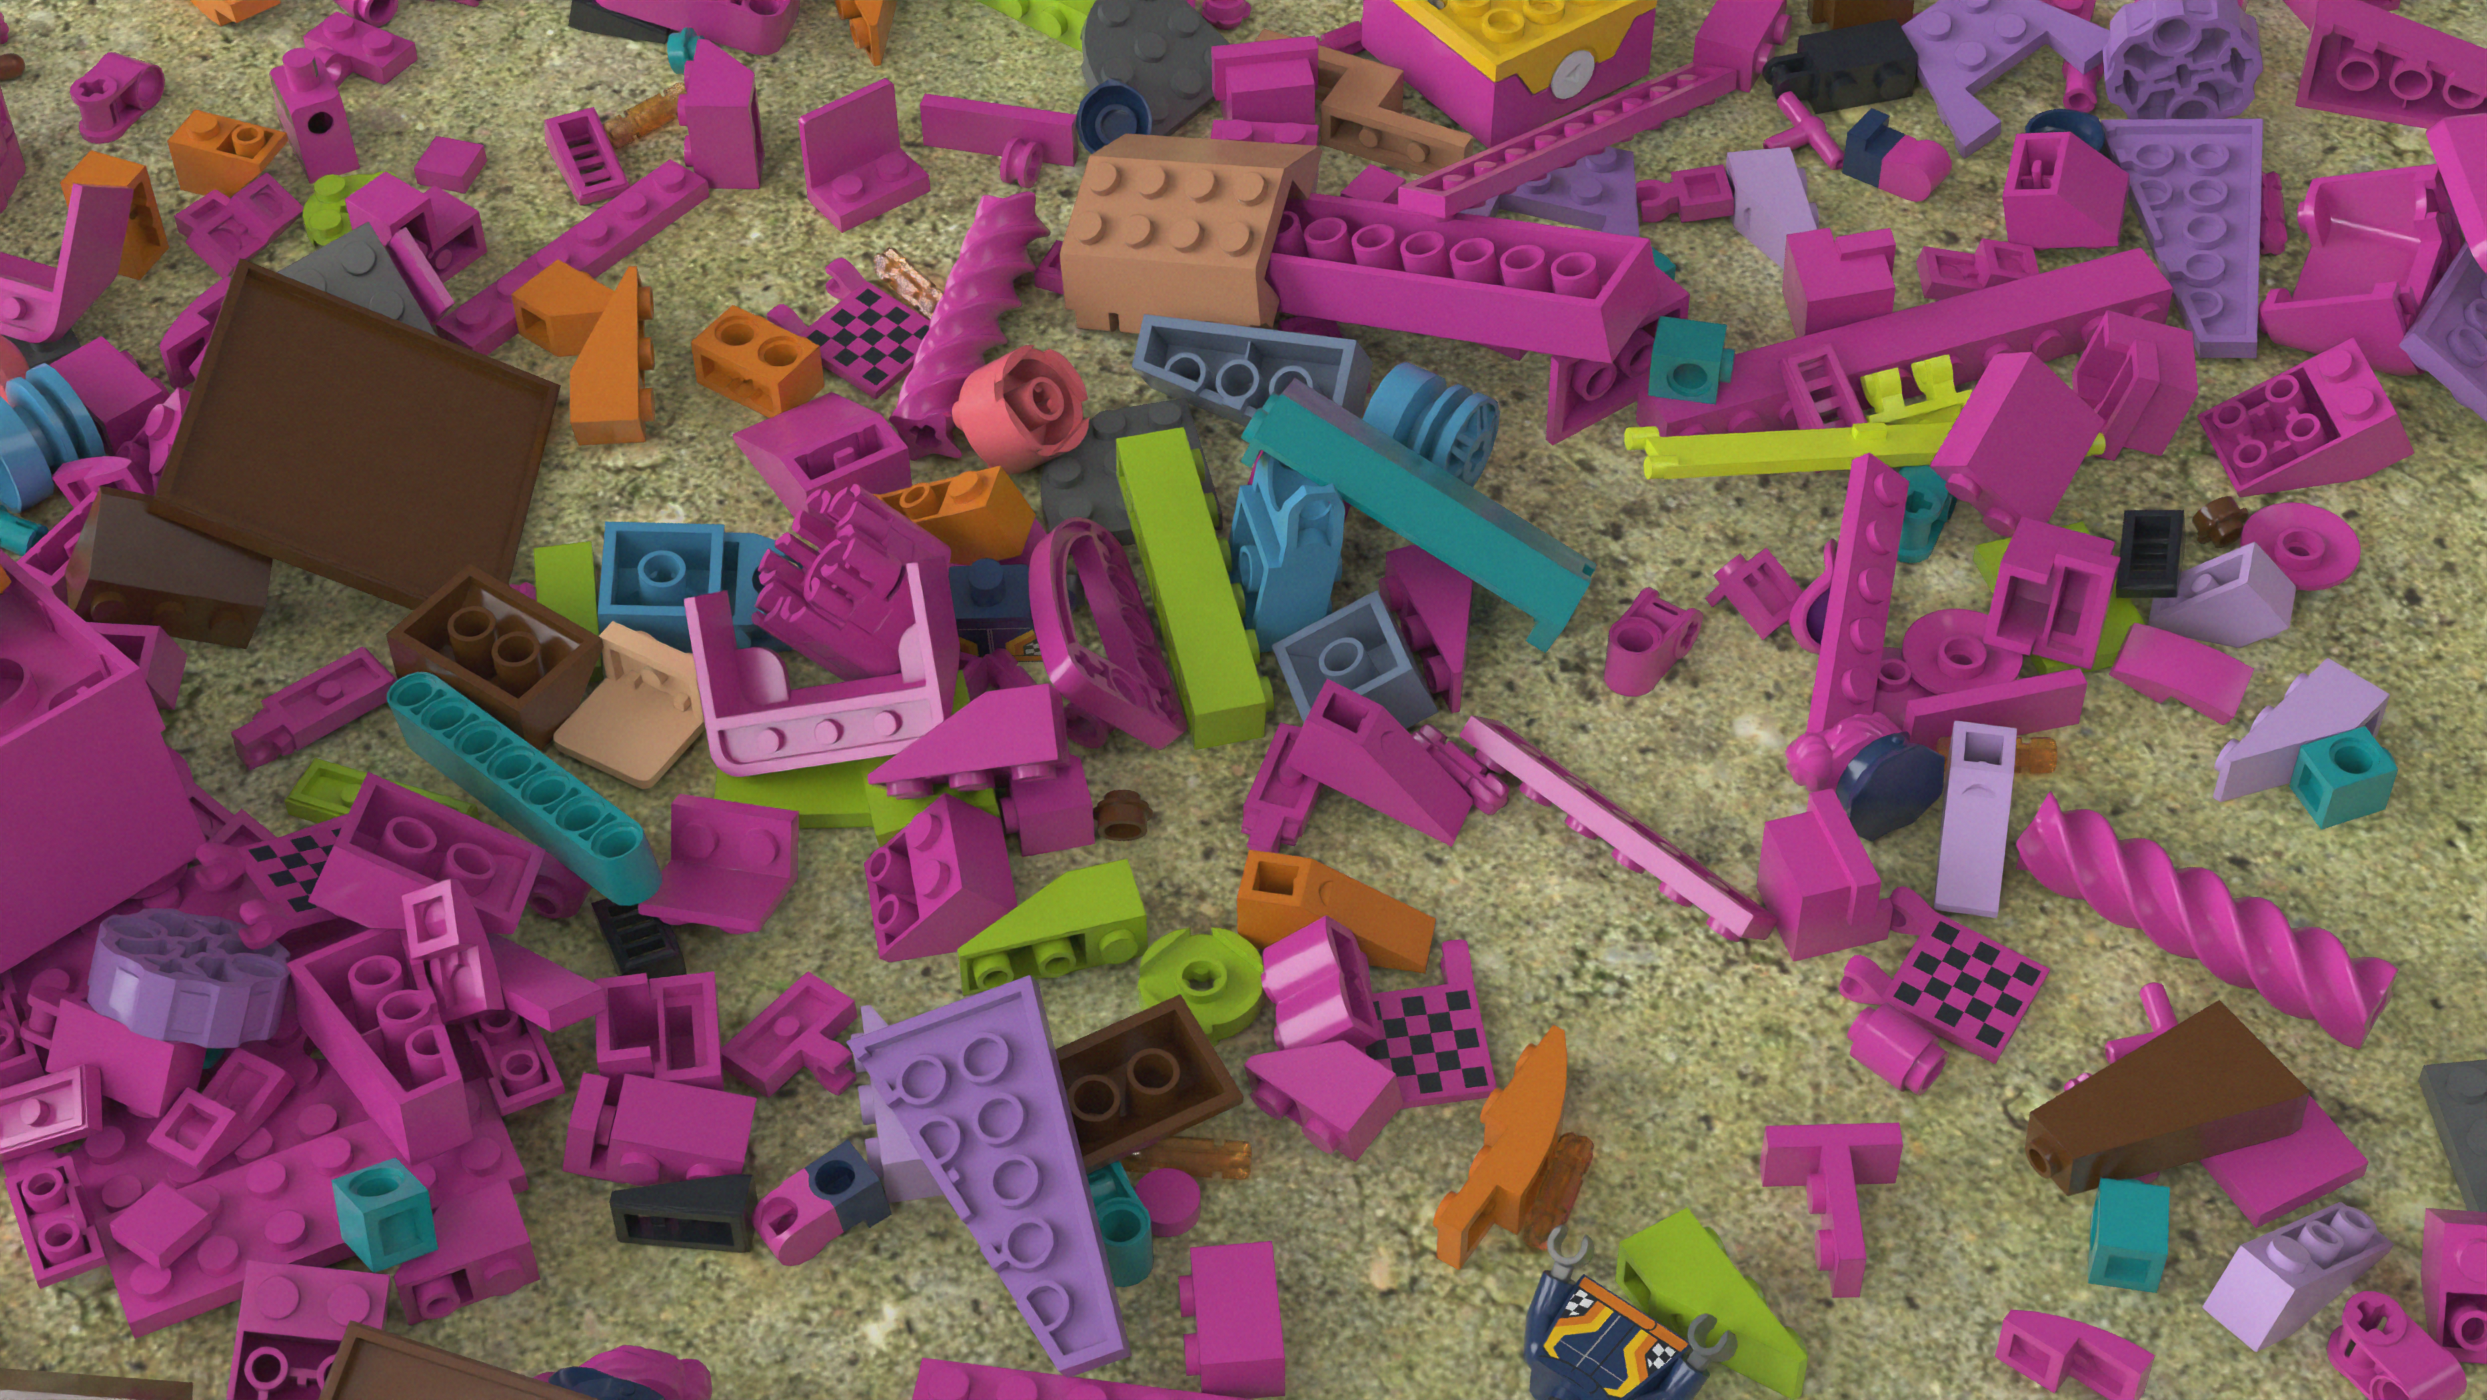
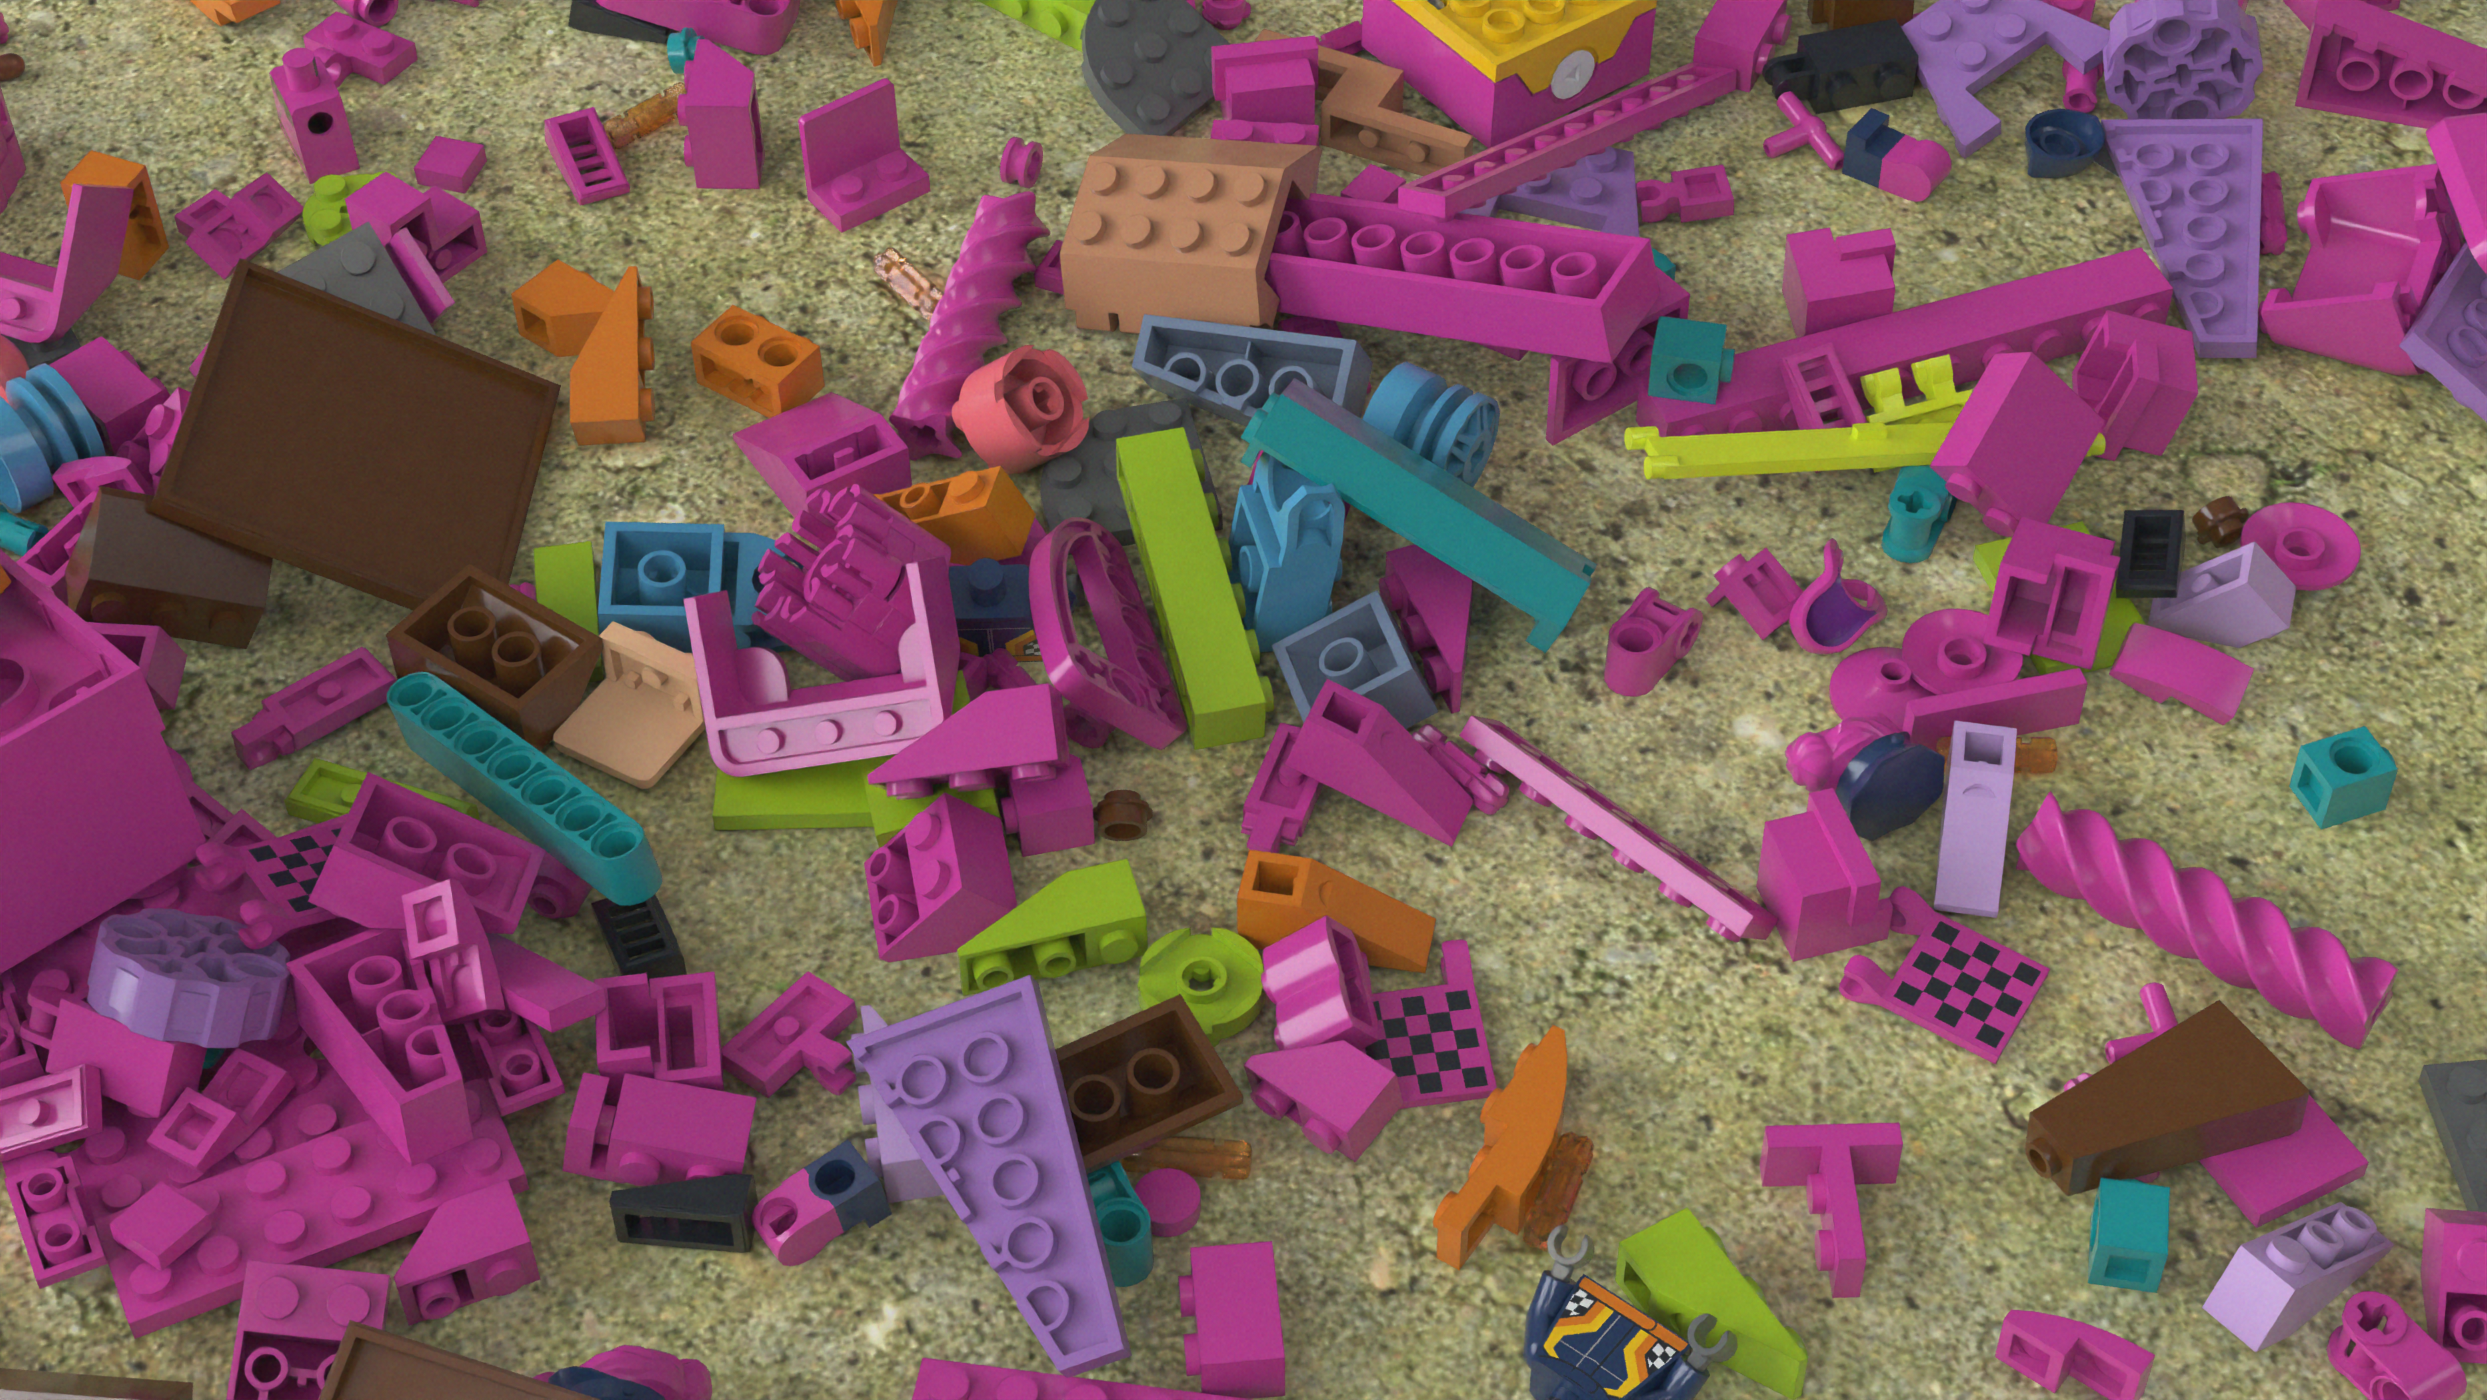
(115, 96): dark pink piece -> none
(191, 334): dark pink slope -> none
(221, 152): orange slope -> none
(384, 1214): teal brick -> none
(589, 247): dark pink plate -> none
(726, 864): dark pink bracket -> none
(863, 337): dark pink flag -> none
(989, 126): dark pink tile -> none
(1110, 113): dark blue hat -> none
(1769, 199): lavender slope -> none
(1859, 594): dark pink plate -> none
(1897, 1048): dark pink brick -> none
(1954, 273): dark pink slope -> none
(2063, 193): dark pink slope -> none
(2308, 426): dark pink slope -> none
(2313, 709): lavender slope -> none

